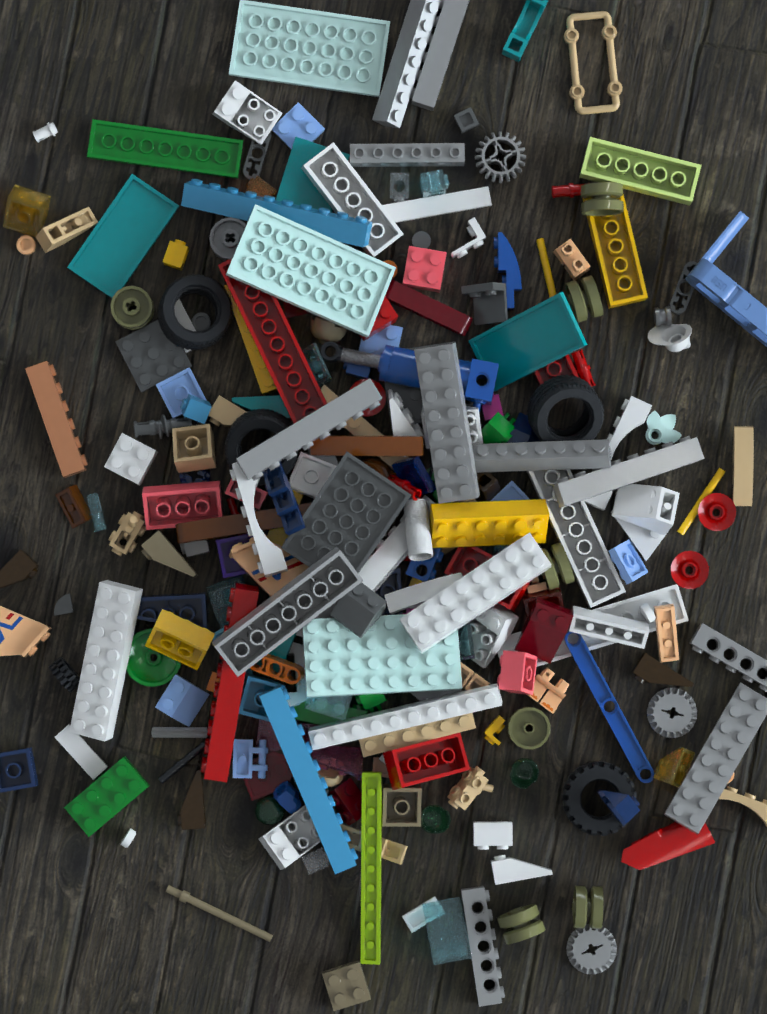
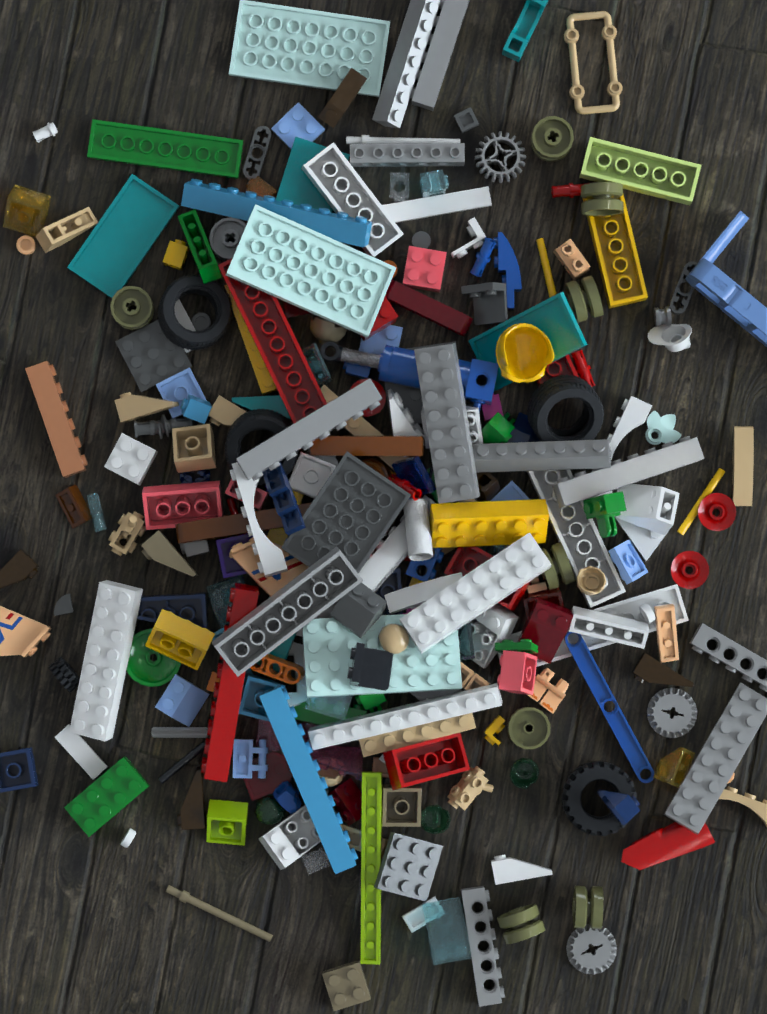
(137, 406): none -> tan slope
(199, 246): none -> green brick
(227, 822): none -> lime slope
(247, 113): white slope -> none
(342, 97): none -> dark brown slope
(365, 139): none -> white bar
(370, 667): none -> black bracket
(393, 638): none -> tan hair
(408, 866): none -> plate
(483, 257): none -> blue pin
(492, 834): white brick -> none
(523, 353): none -> yellow piece
(524, 645): none -> green plate
(560, 131): none -> olive wheel
(591, 580): none -> tan hair
(605, 510): none -> green brick

